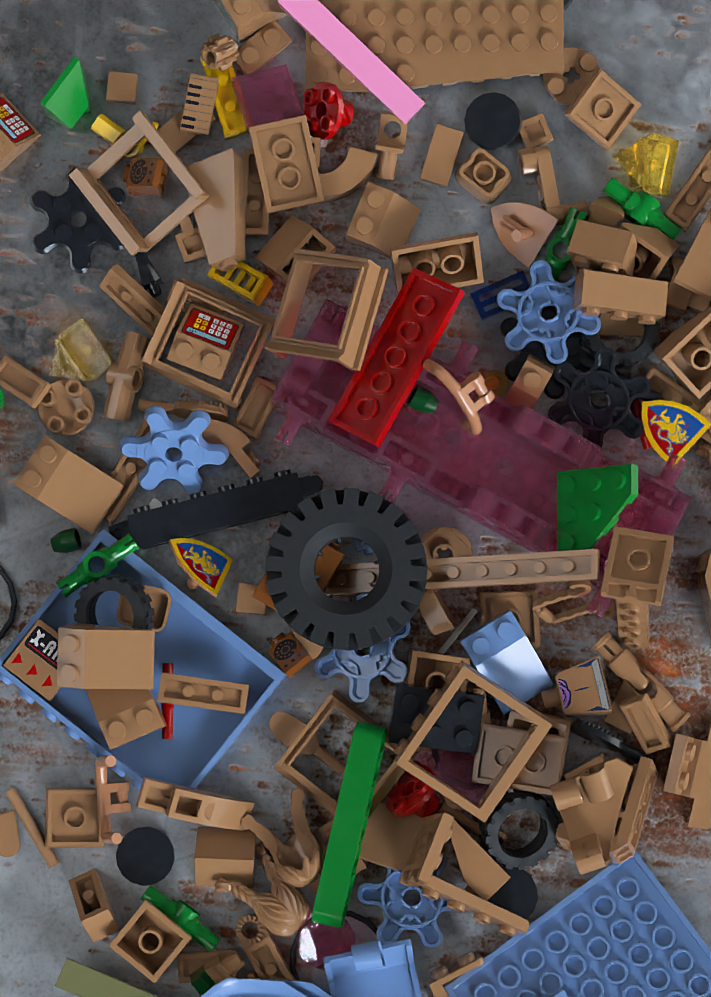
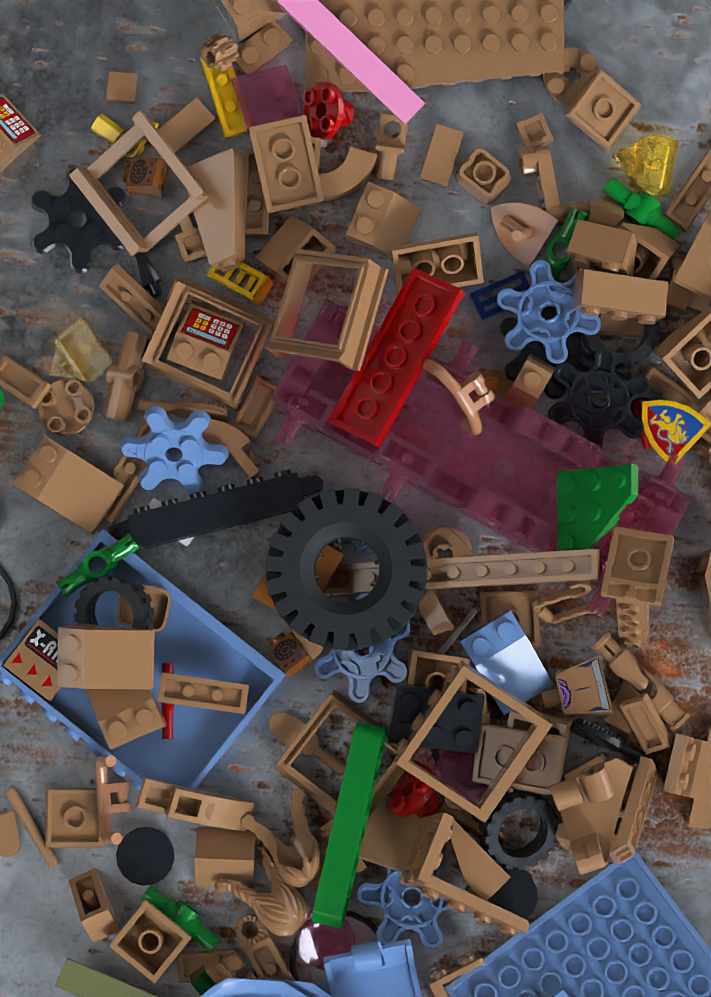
(66, 541): dark green hose -> none
(68, 96): green slope -> none
(199, 105): medium nougat tile -> none
(202, 563): shield -> none
(246, 602): medium nougat tile -> none
(422, 400): dark green hose -> none
(493, 121): black tile -> none

